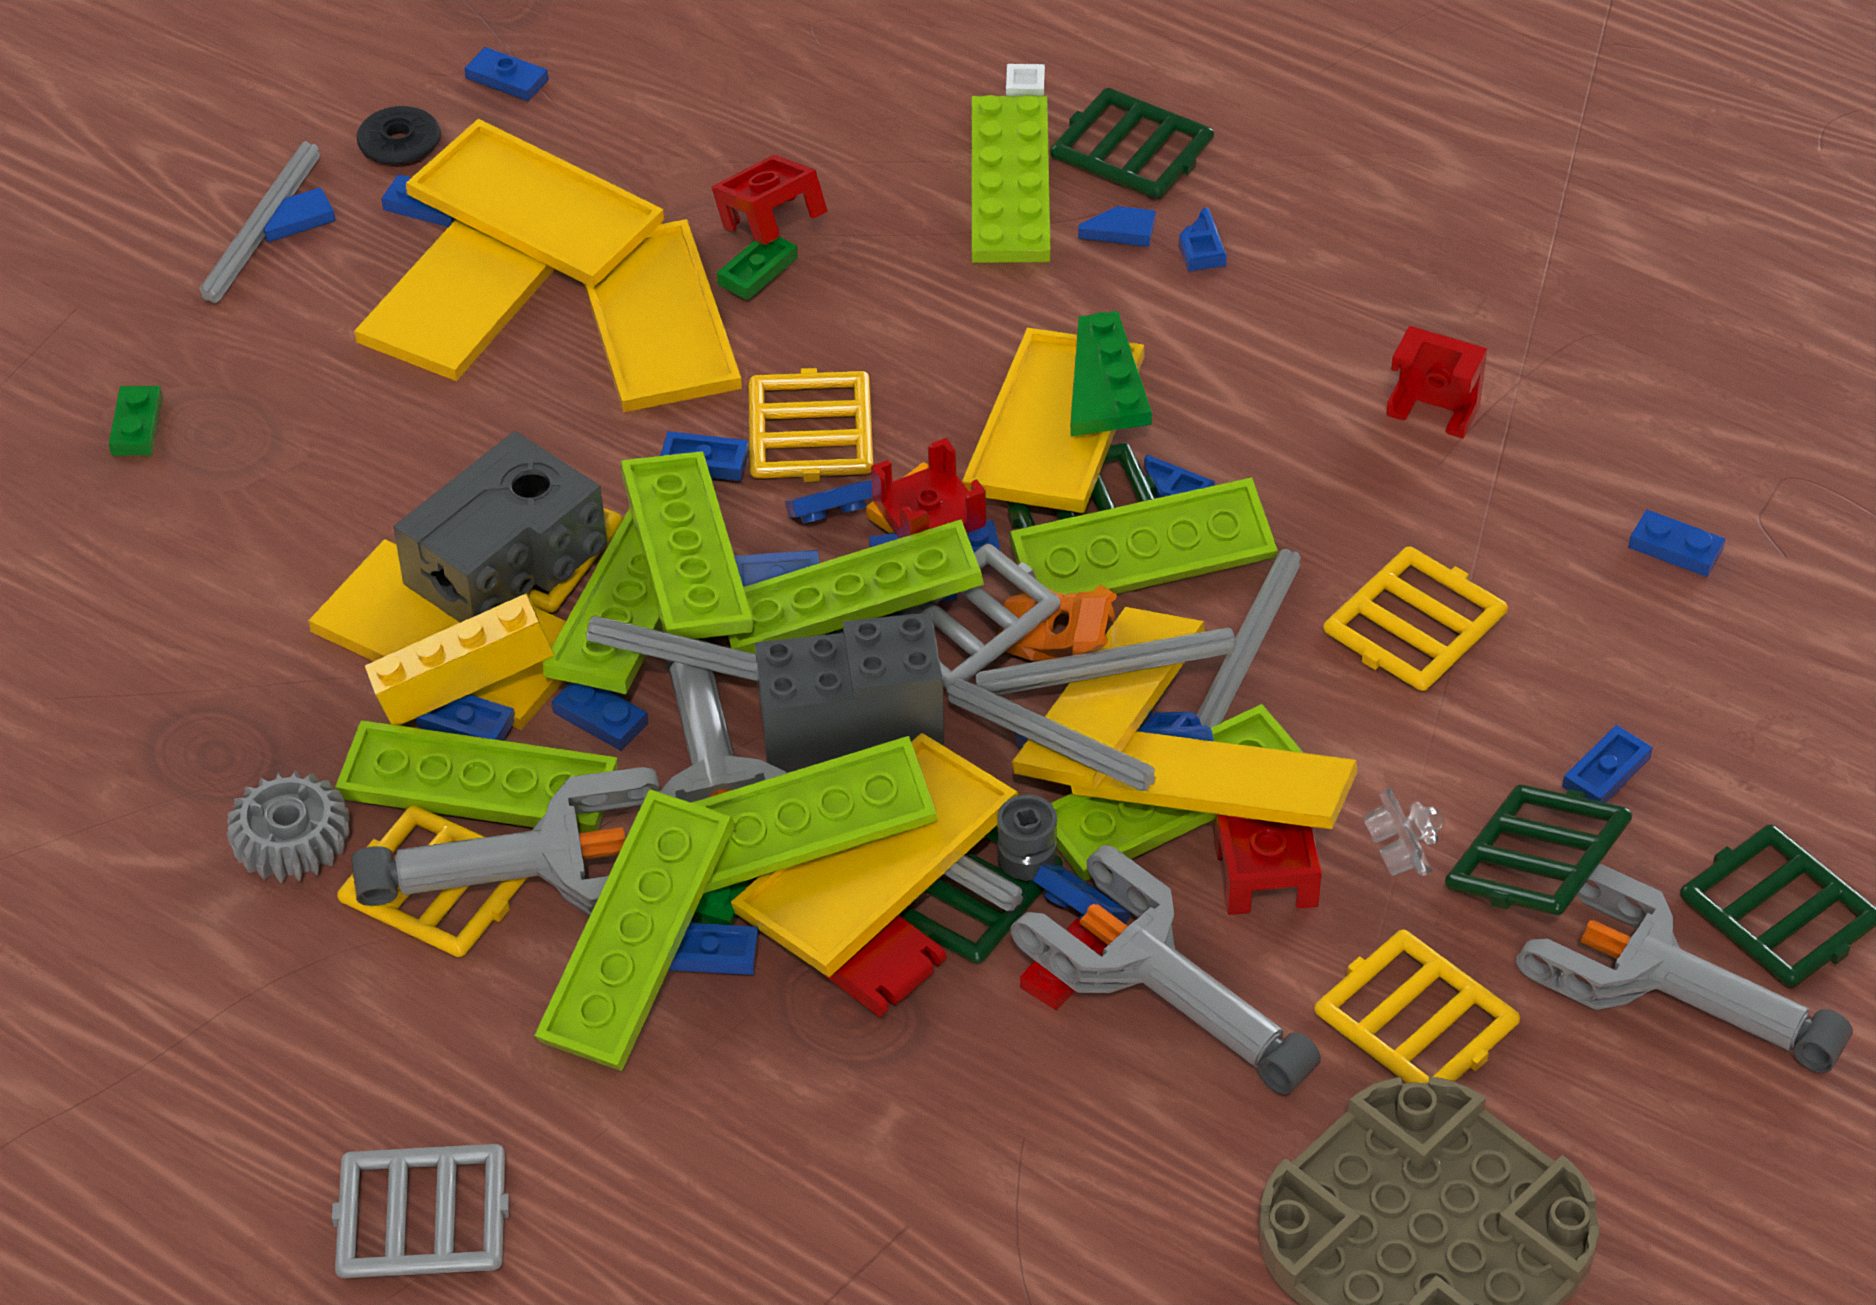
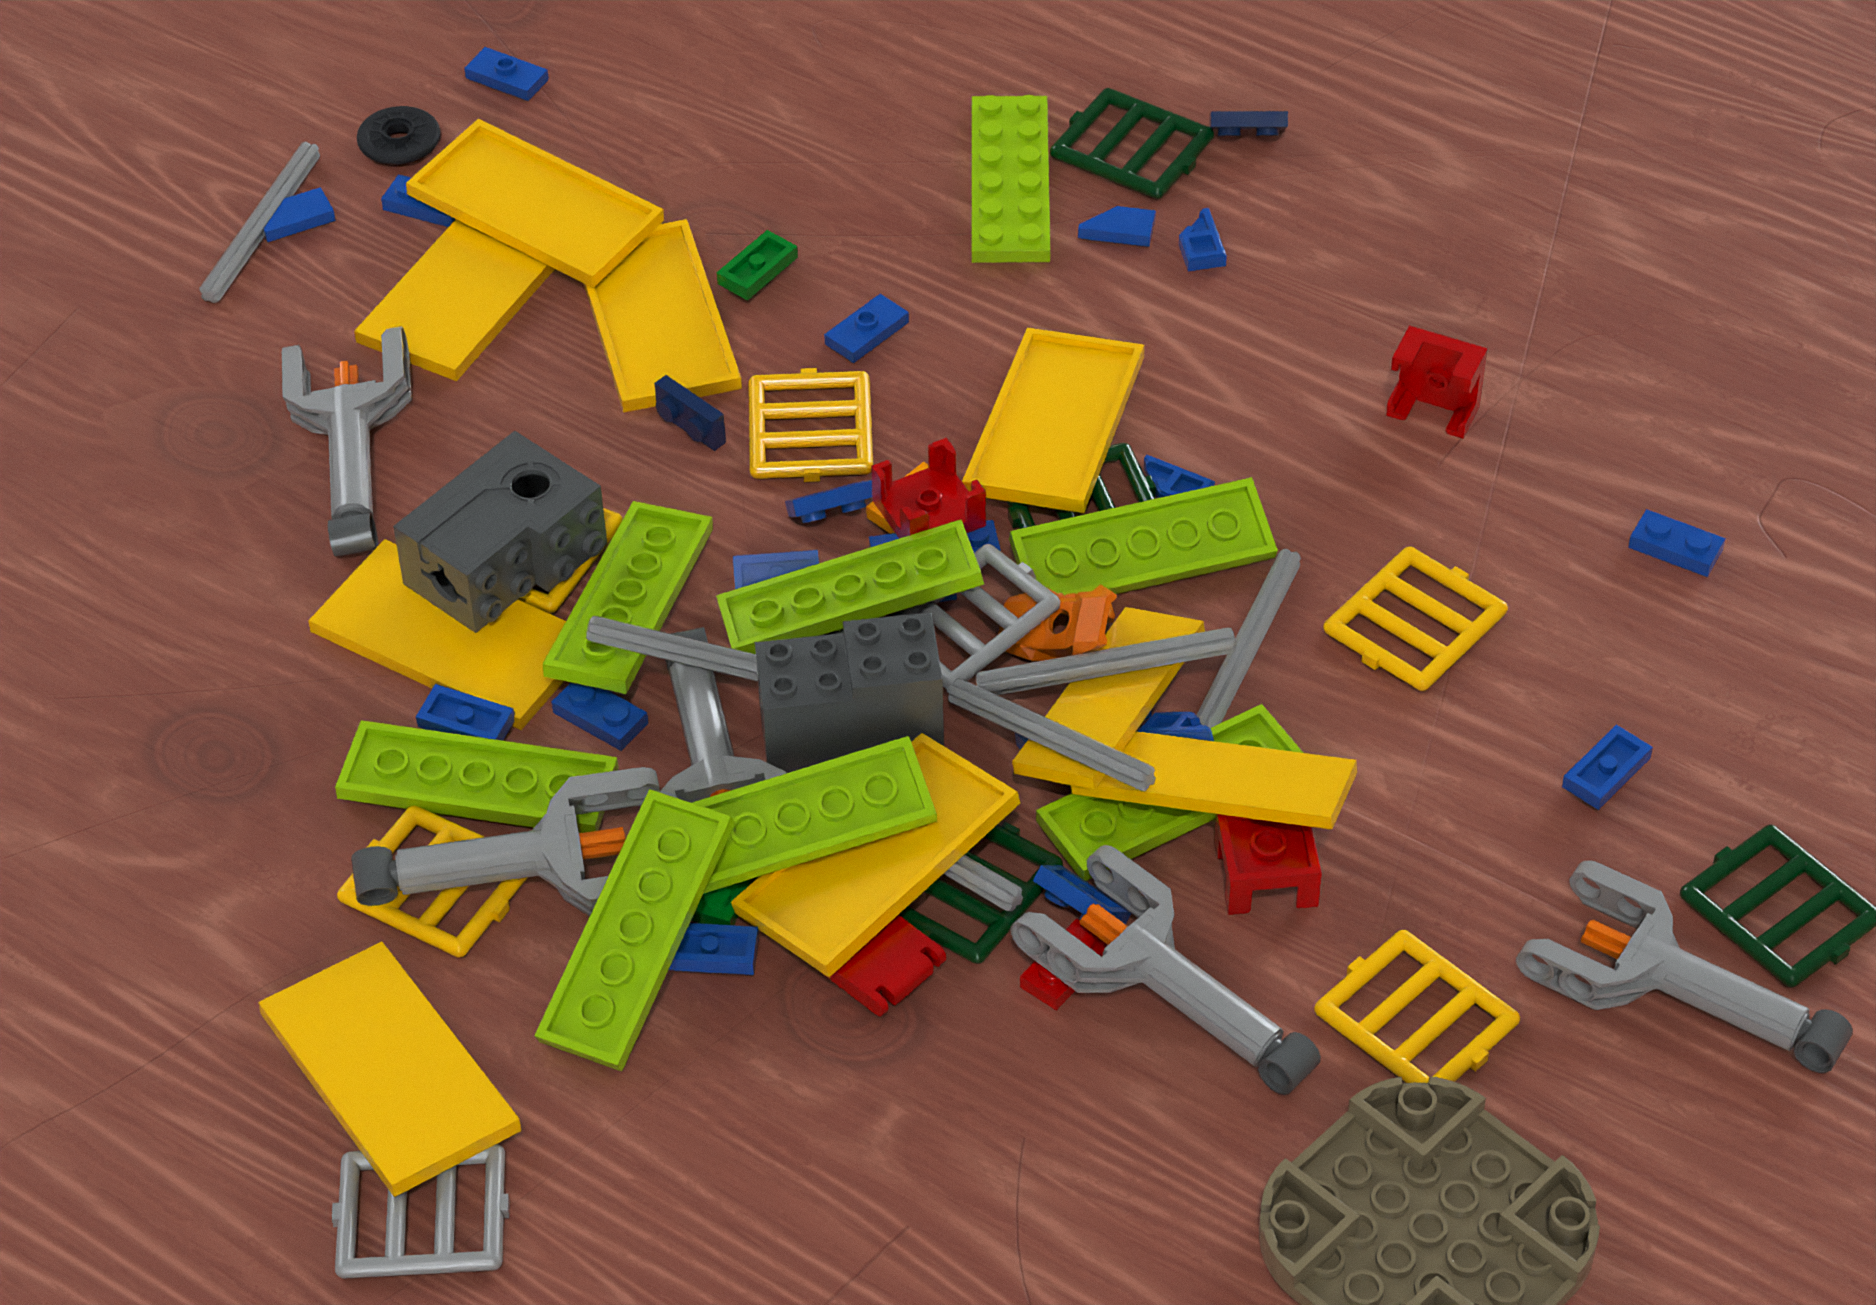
(135, 420): green plate -> none
(288, 826): light grey gear -> none
(346, 417): none -> light grey piece
(389, 1068): none -> yellow tile
(459, 660): yellow slope -> none
(686, 546): lime plate -> none
(690, 413): none -> dark blue plate
(723, 456): blue plate -> none
(763, 188): red panel -> none
(866, 328): none -> blue plate
(1025, 79): white plate -> none
(1026, 836): dark grey wheel -> none
(1106, 378): green wing -> none
(1265, 122): none -> dark blue plate
(1406, 851): clear hips -> none
(1573, 876): dark green bar -> none

